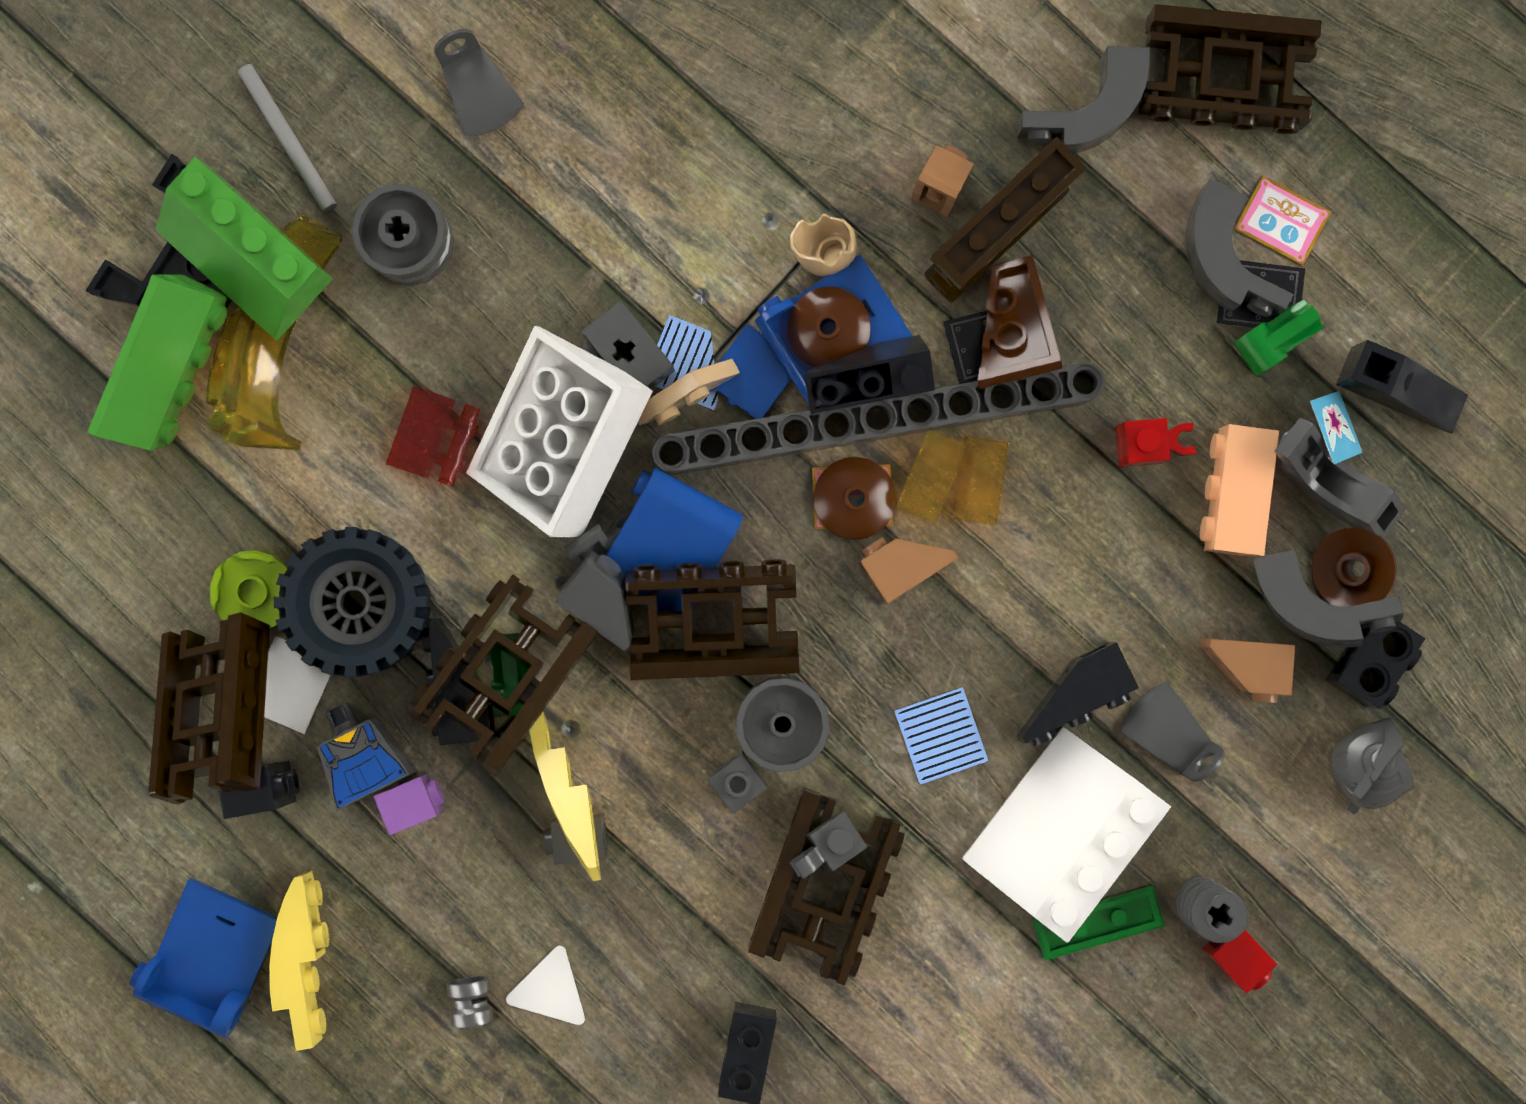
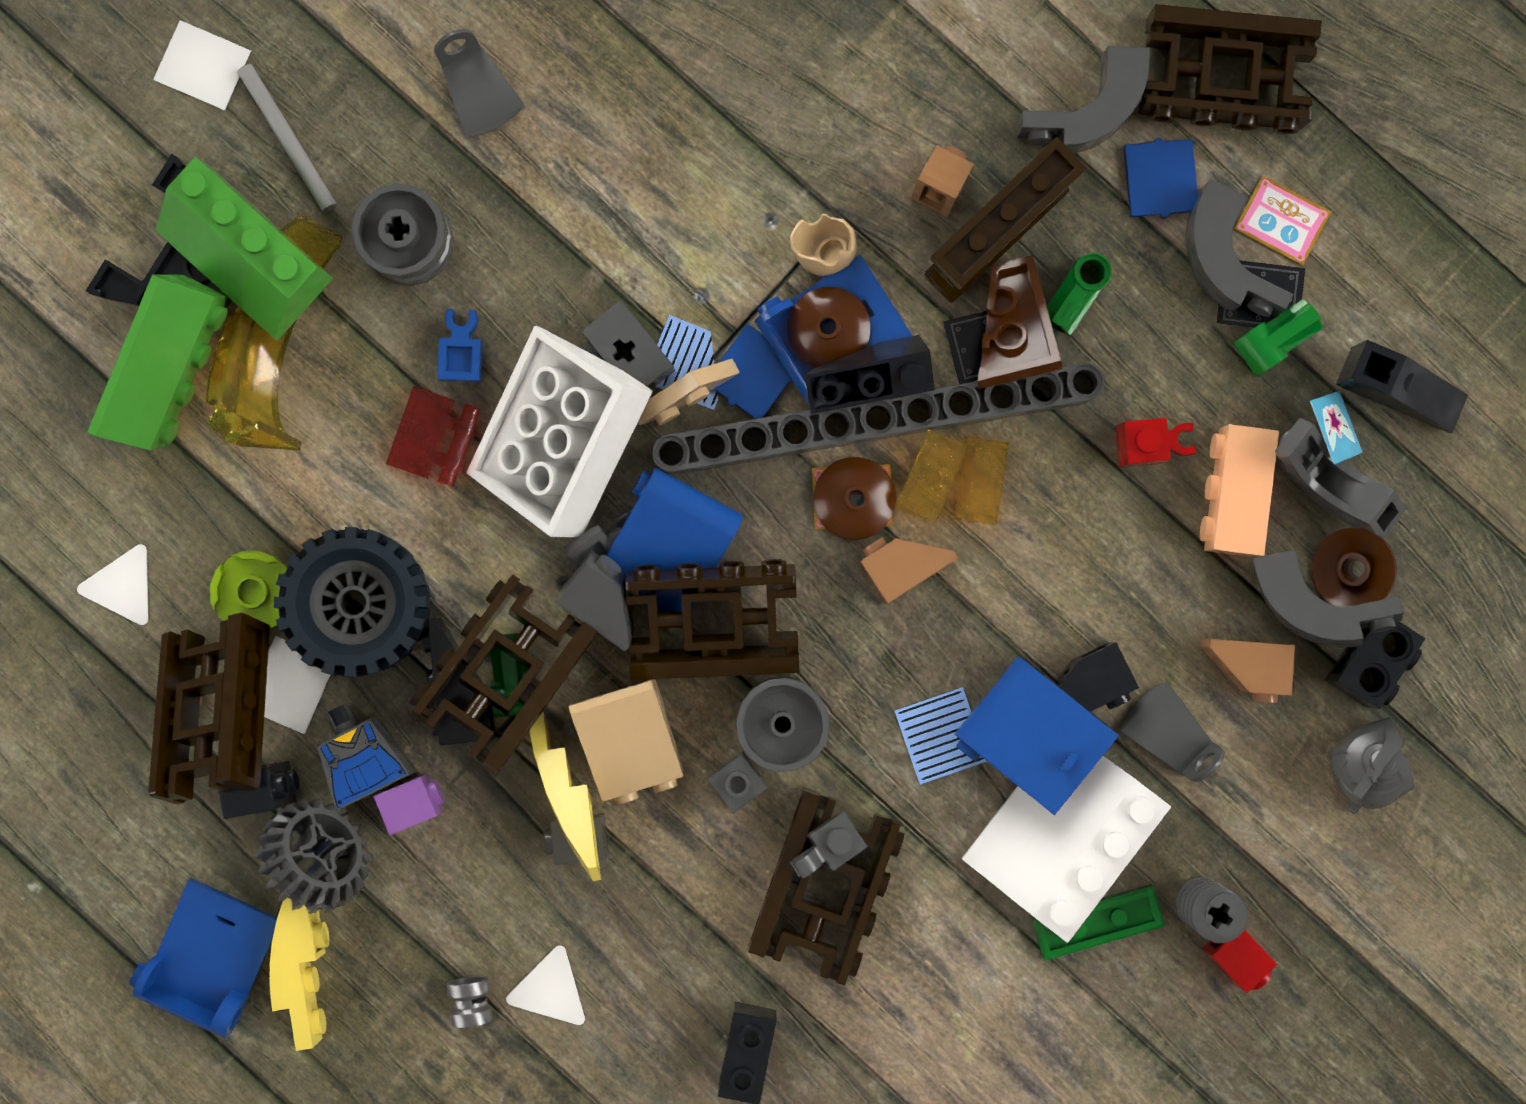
(122, 586): none -> white sticker
(202, 65): none -> white sticker
(302, 873): none -> dark grey gear
(460, 355): none -> blue plate
(628, 741): none -> tan slope
(1030, 730): none -> blue door
(1075, 295): none -> green piece
(1160, 177): none -> blue piece

